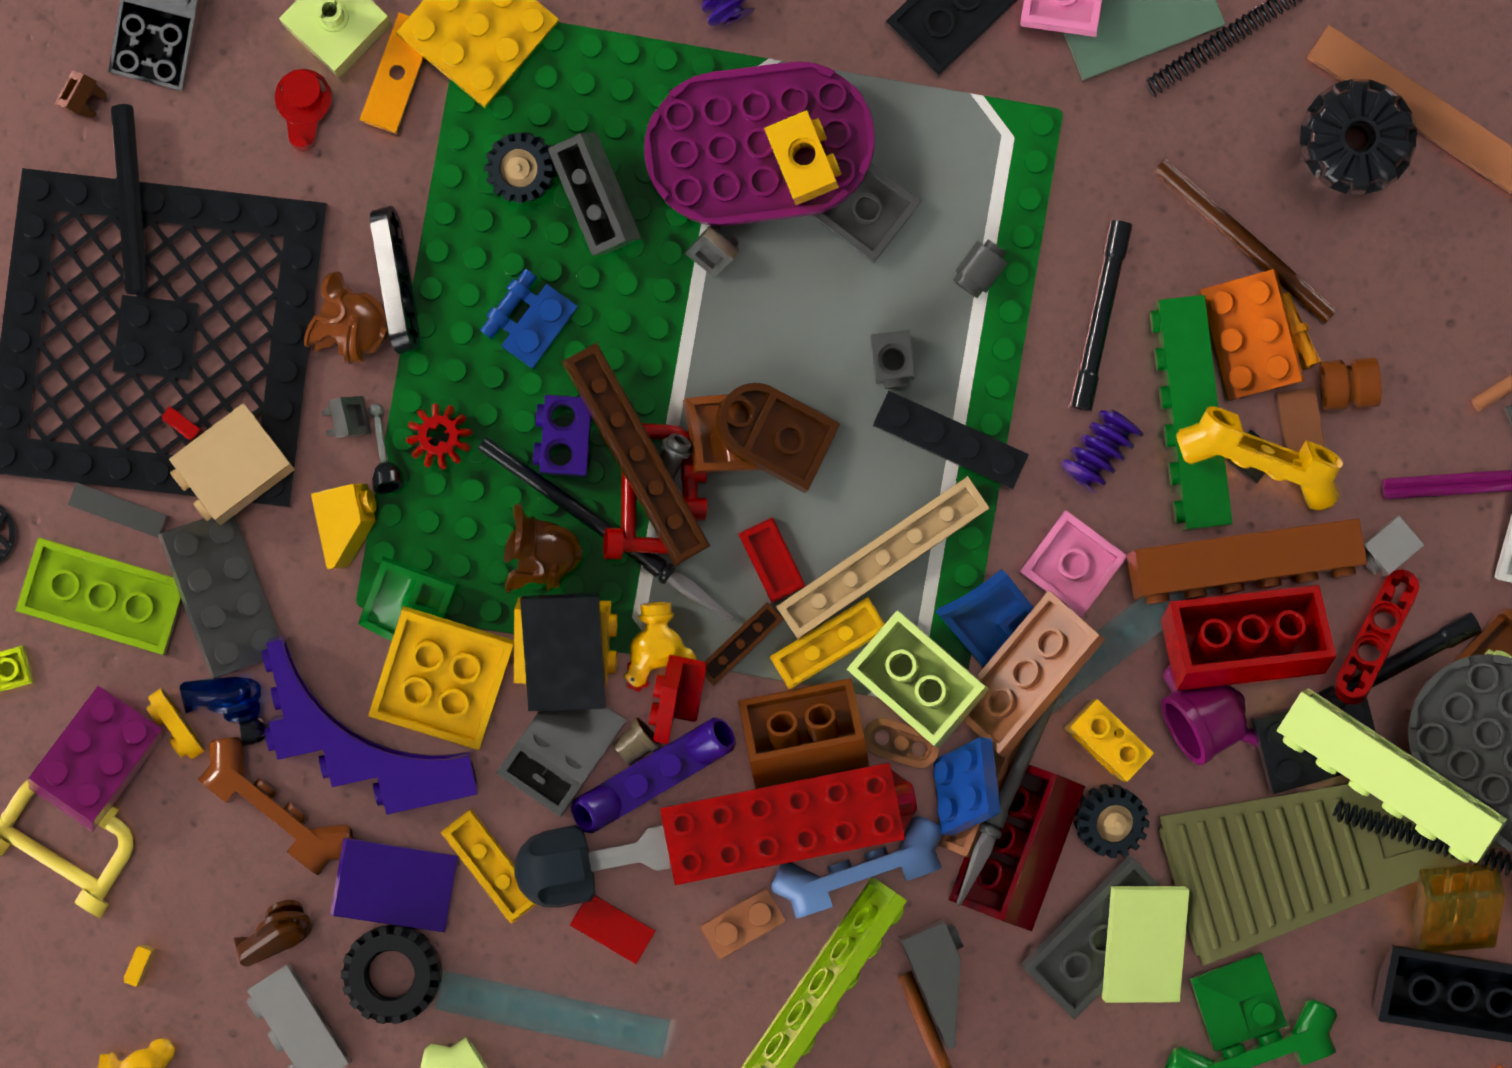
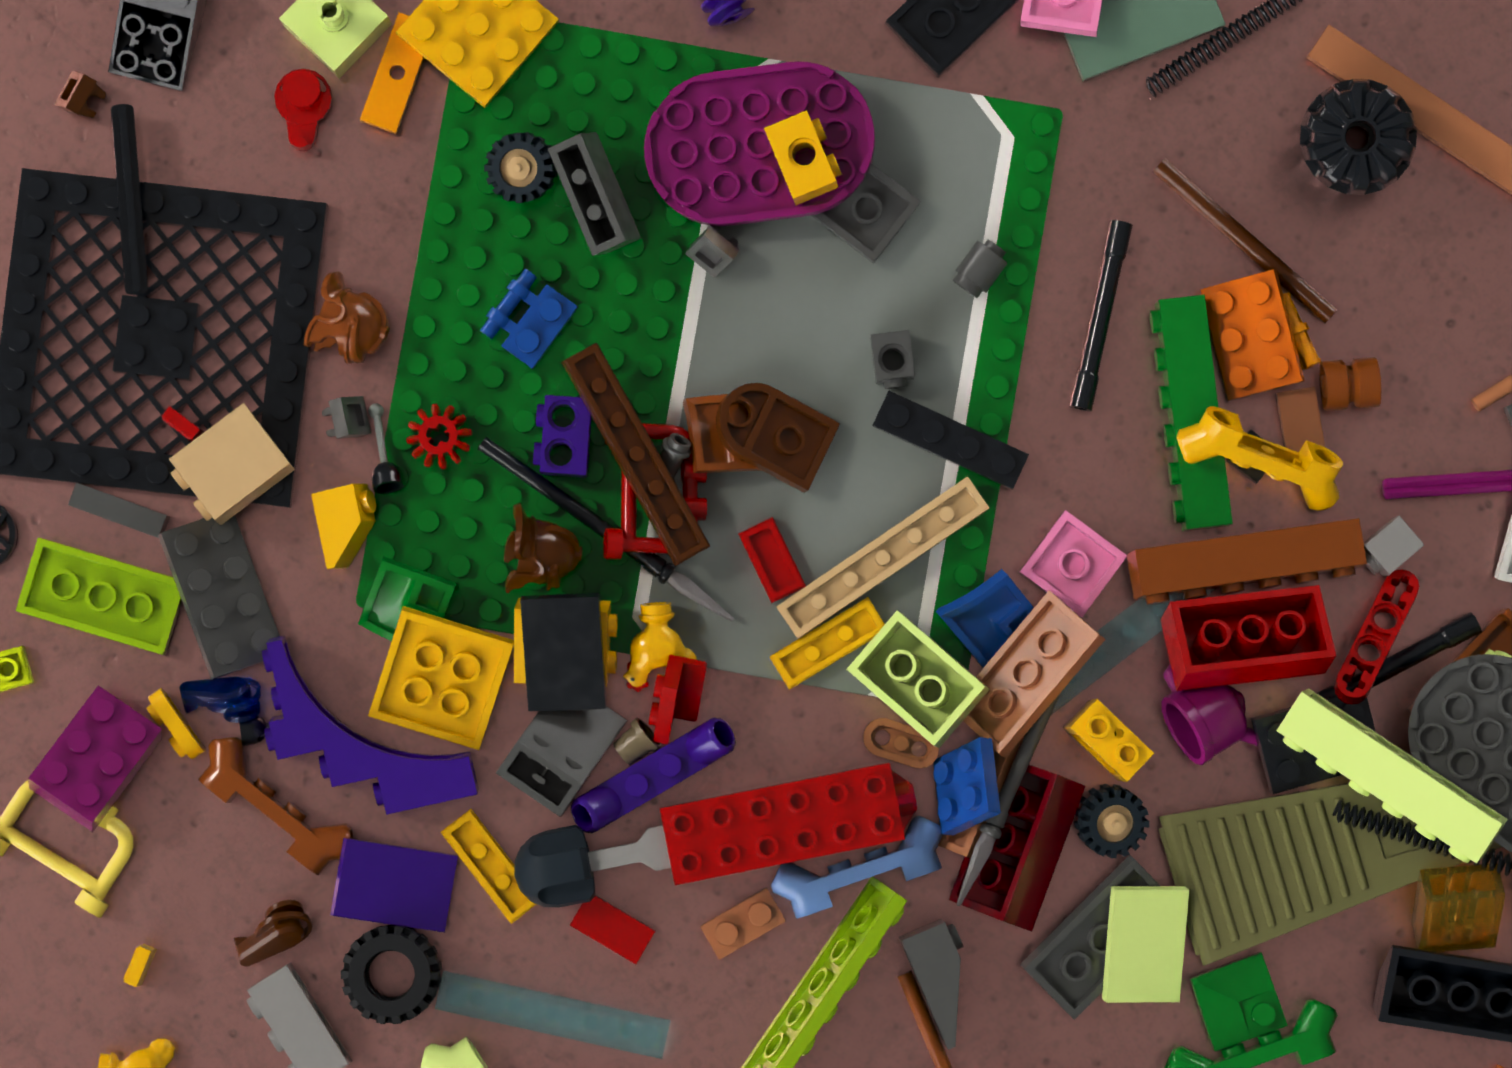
(395, 280): black beam -> none
(742, 643): reddish brown piece -> none
(803, 733): dark orange slope -> none
(1100, 449): dark purple piece -> none

